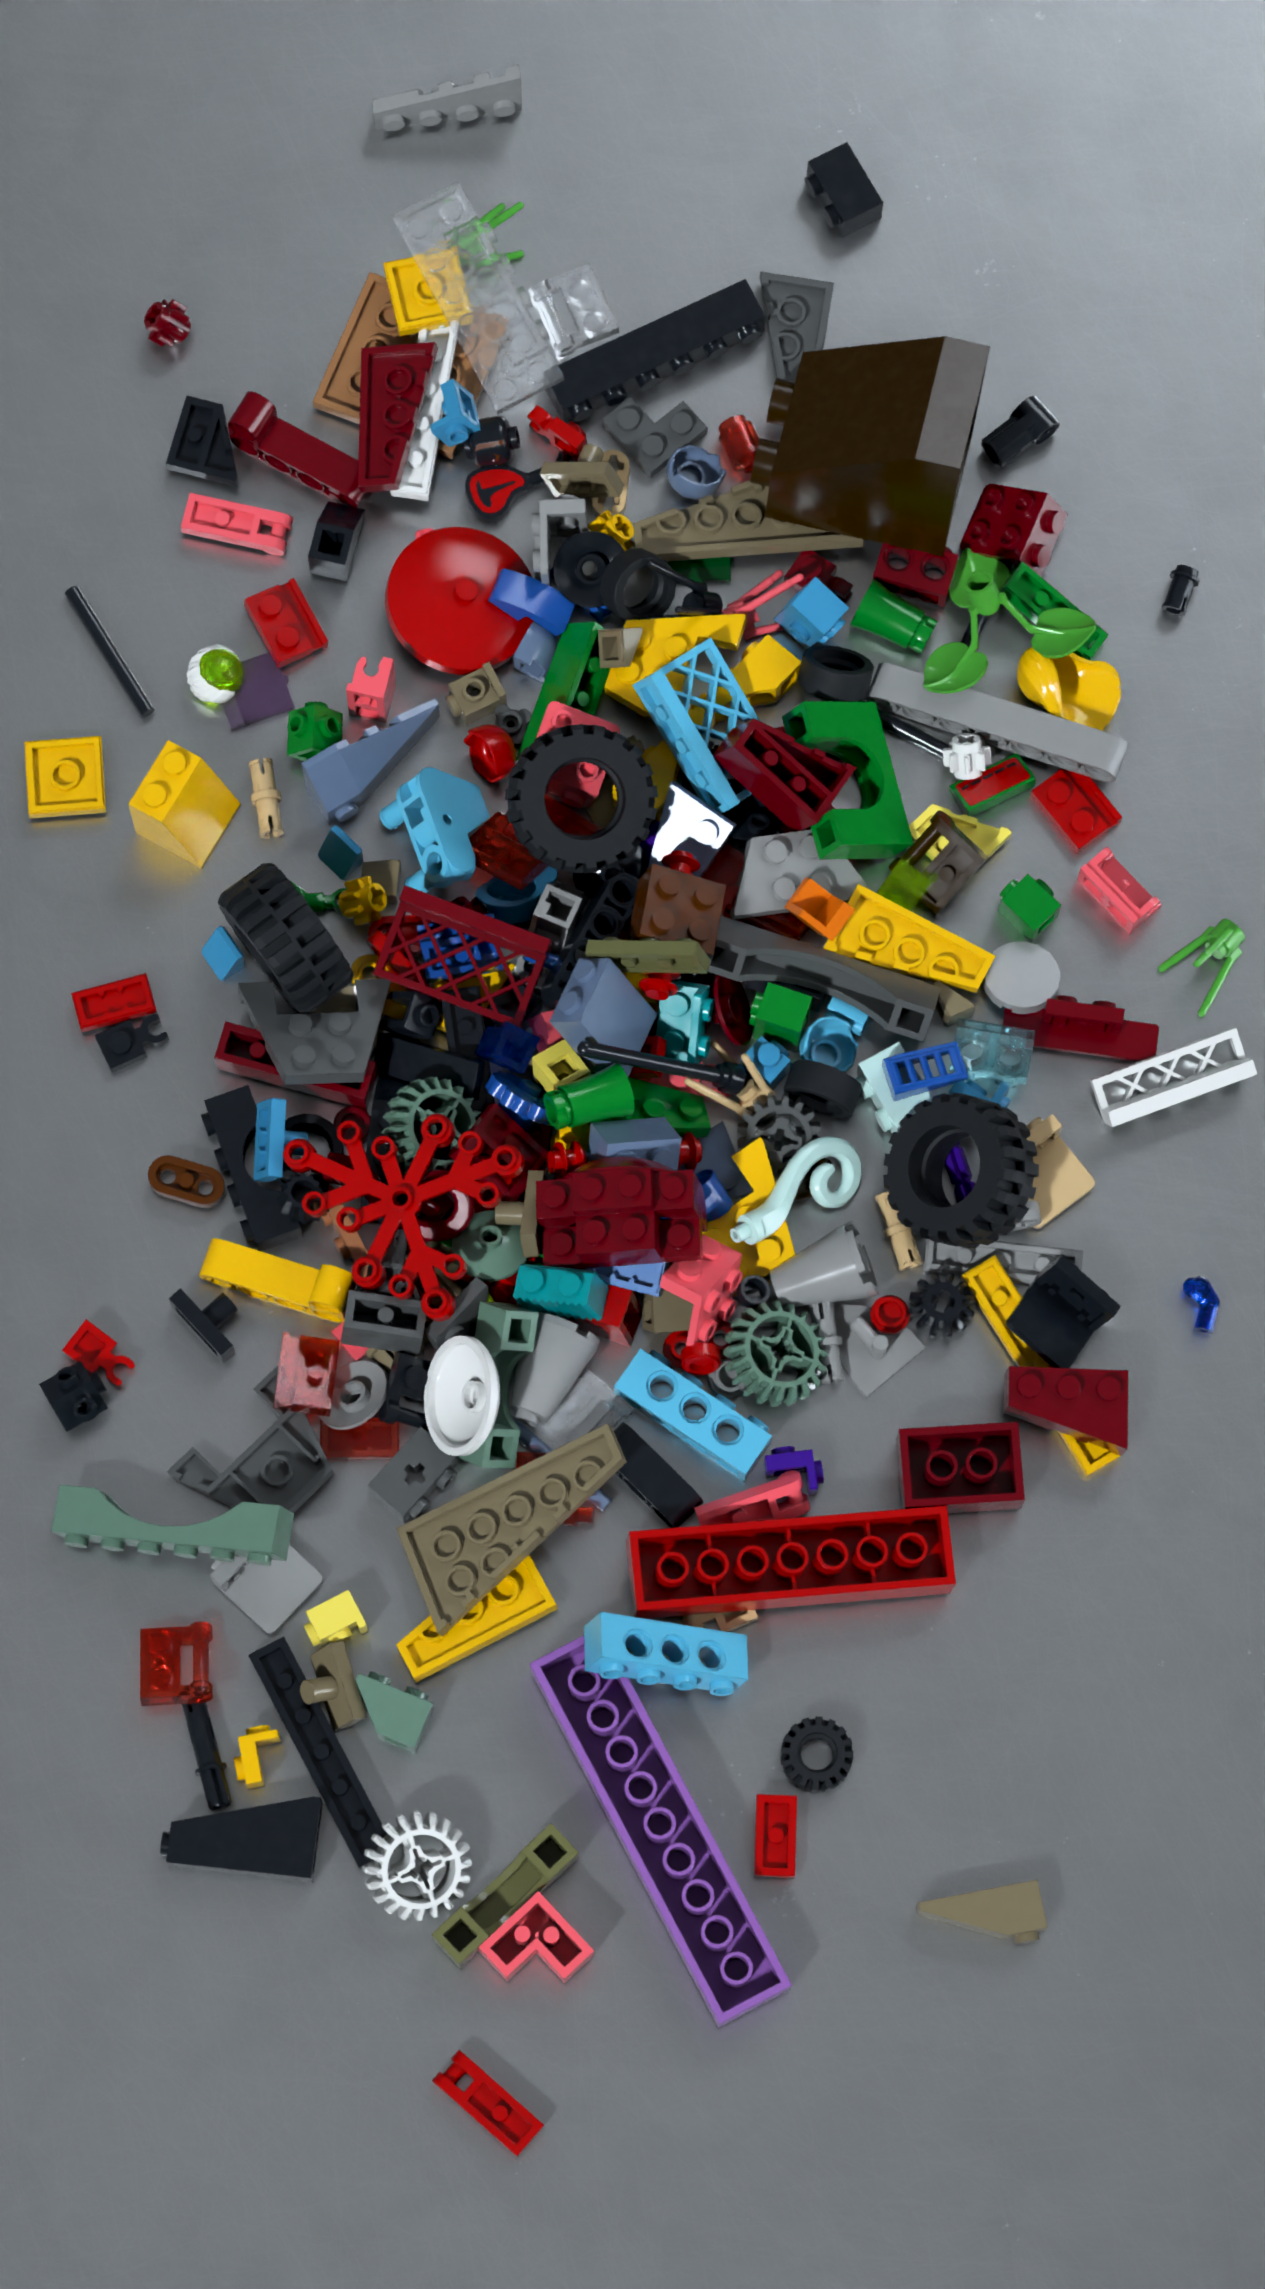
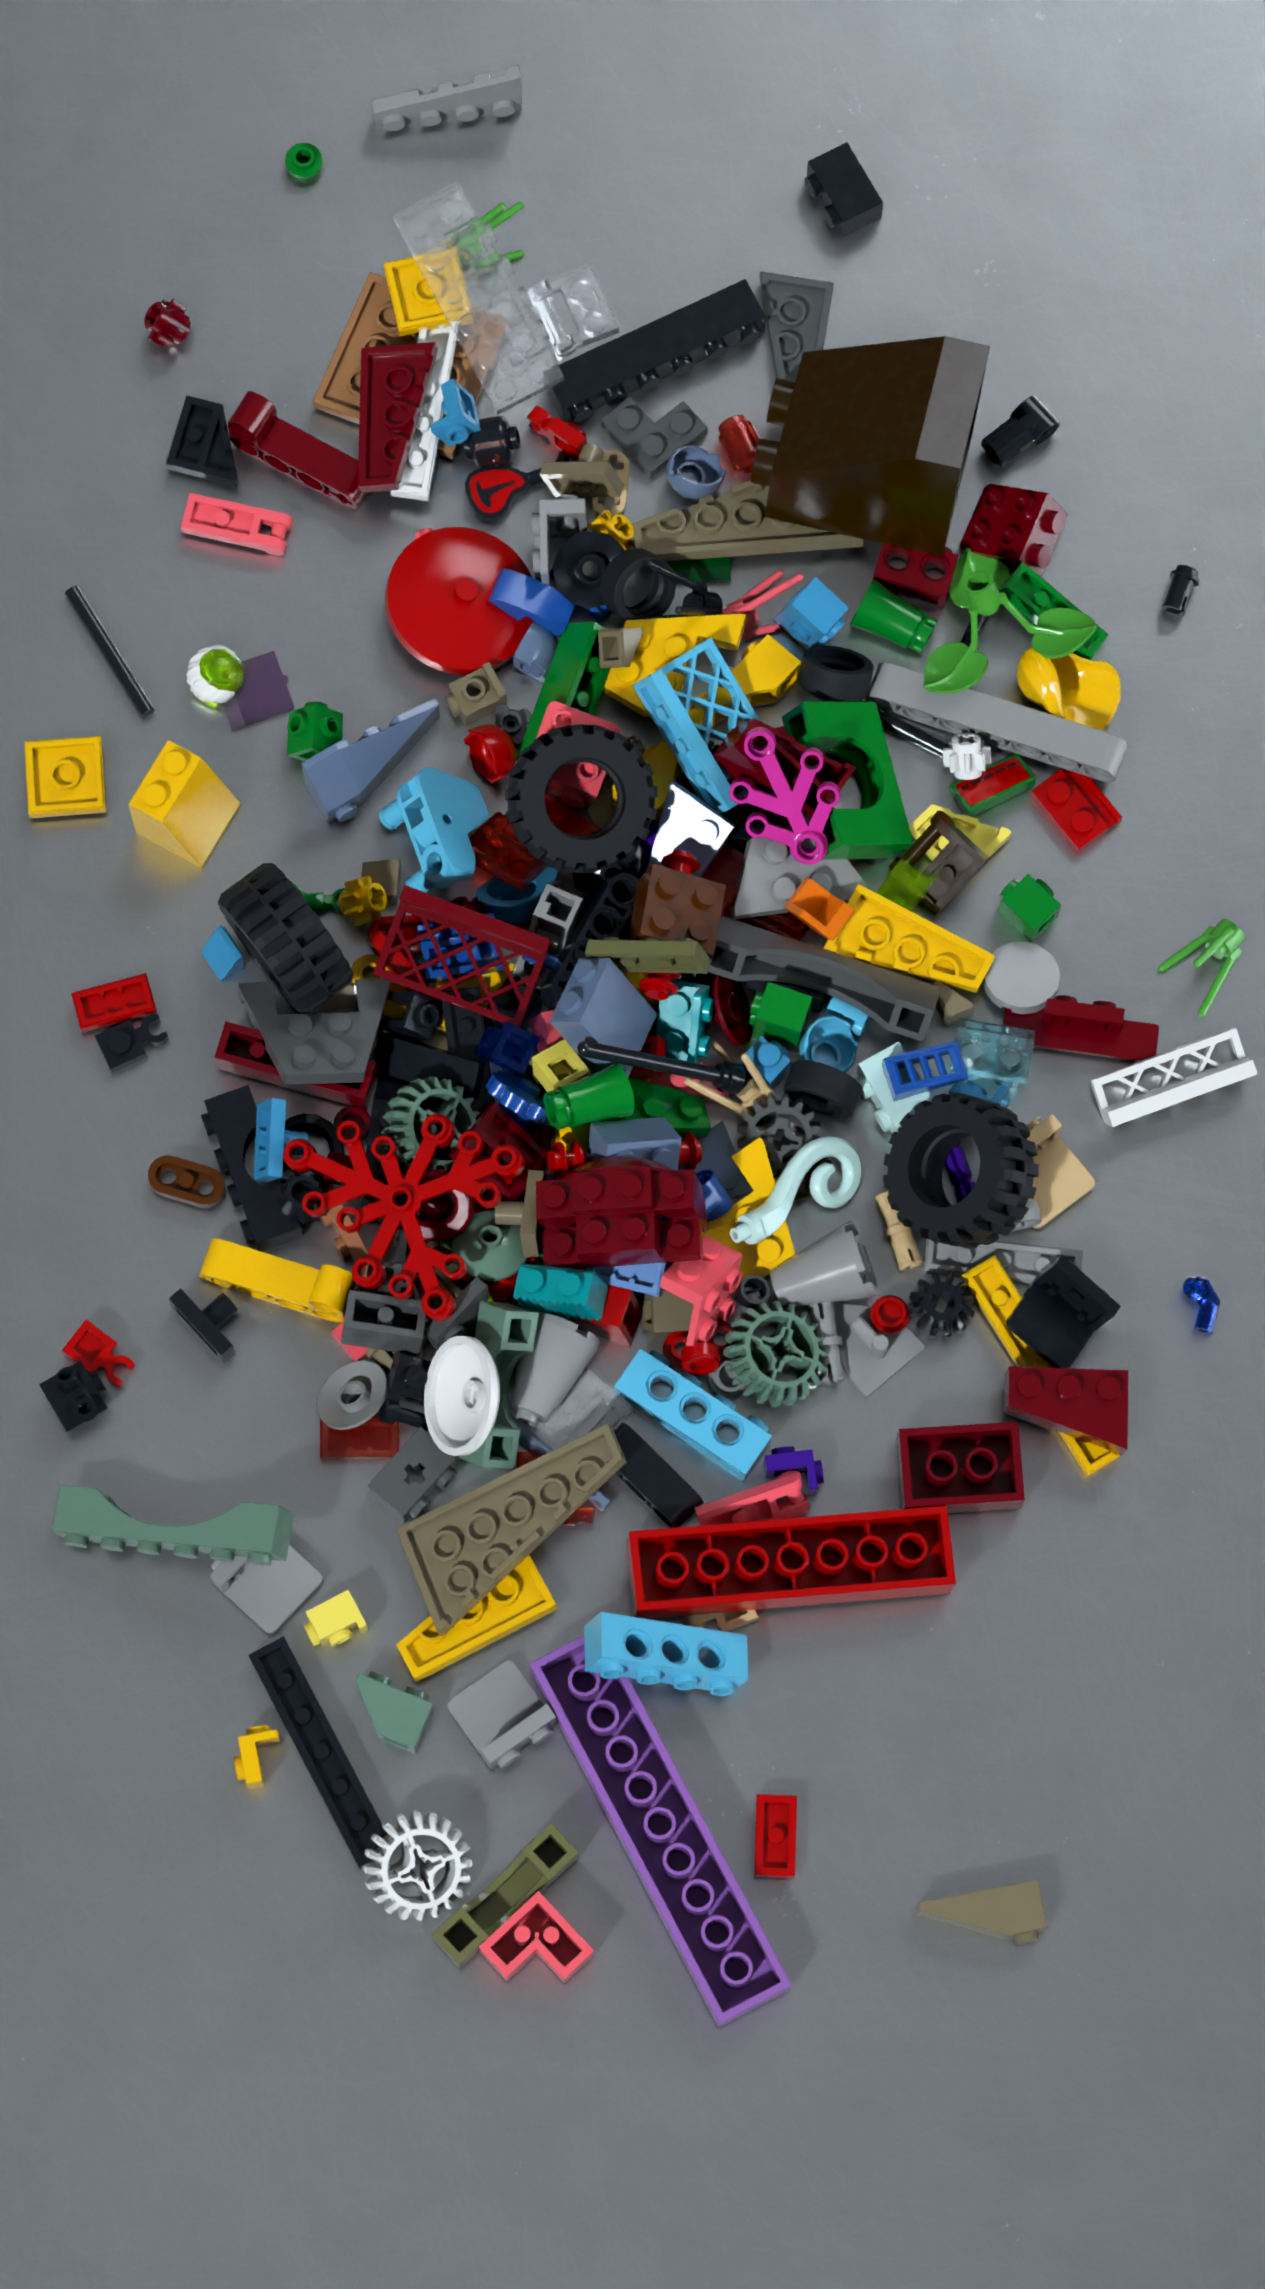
(163, 1665): clear red plate -> none
(207, 1756): black axle -> none
(252, 1841): black slope -> none
(266, 798): tan pin -> none
(277, 1469): dark grey wing -> none
(286, 623): red plate -> none
(303, 170): none -> green plate
(306, 1374): clear red plate -> none
(334, 1686): dark tan tile -> none
(335, 540): black slope -> none
(340, 853): dark azure slope -> none
(372, 695): coral hinge -> none
(489, 2104): red plate -> none
(502, 1715): none -> light grey bracket
(787, 801): none -> dark pink plant
(814, 565): dark red plate -> none
(822, 1730): black tyre -> none
(1117, 891): coral hinge -> none

